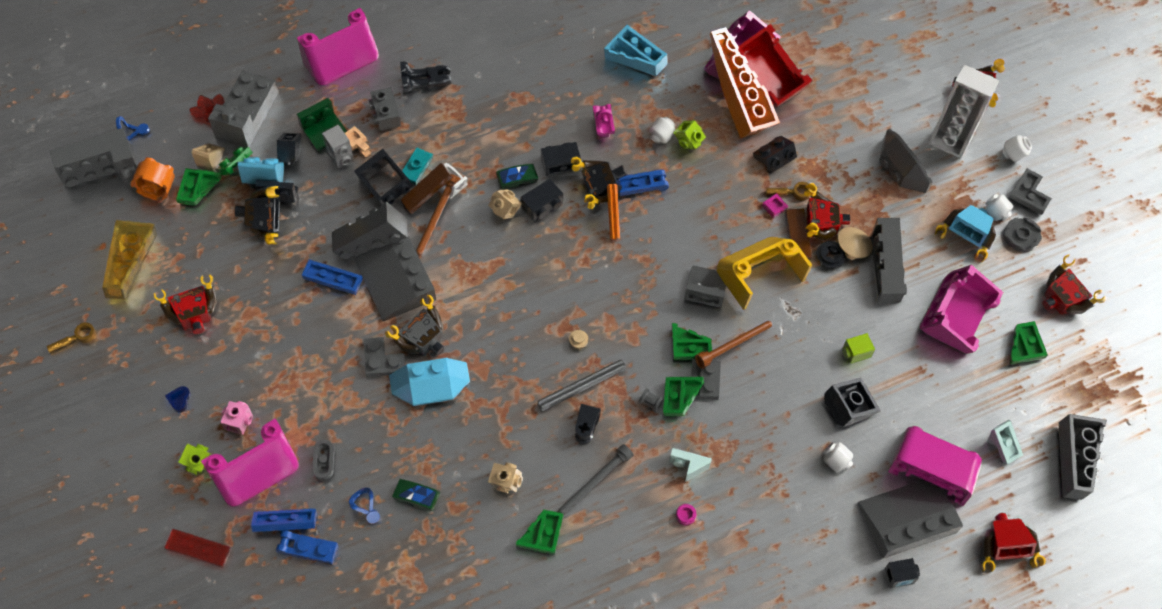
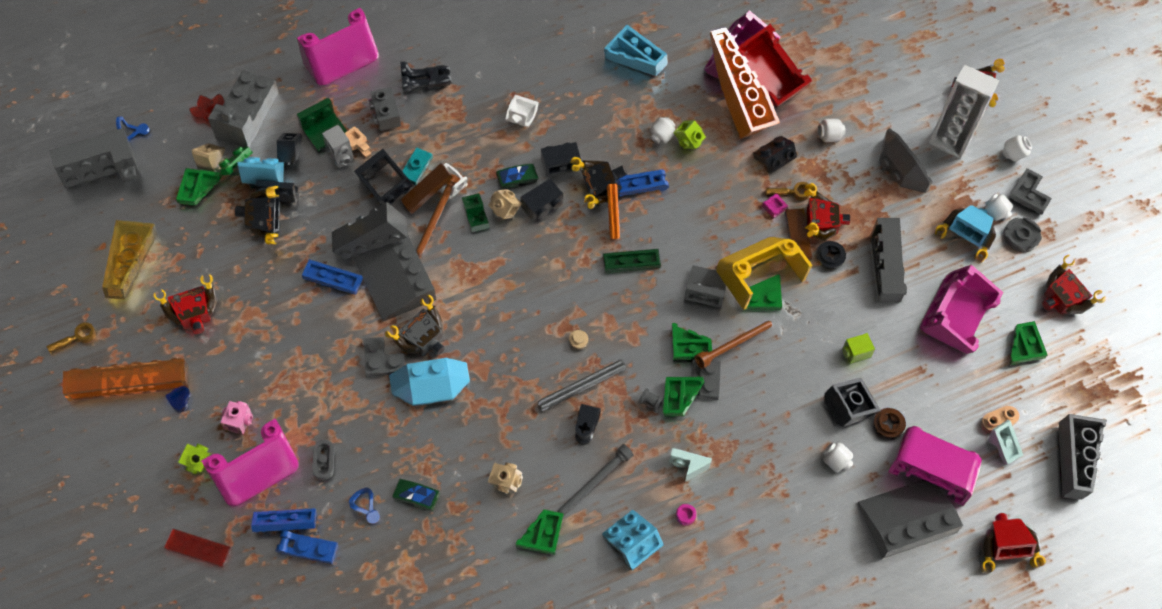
(125, 379): none -> clear orange brick
(153, 179): orange brick -> none
(475, 212): none -> dark green slope
(521, 111): none -> white piece
(603, 120): dark pink hips -> none
(631, 260): none -> dark green tile
(634, 538): none -> medium azure bracket
(766, 295): none -> green wing
(831, 130): none -> white head
(854, 243): tan dish -> none
(895, 417): none -> reddish brown gear
(902, 572): black brick -> none
(999, 416): none -> light nougat plate

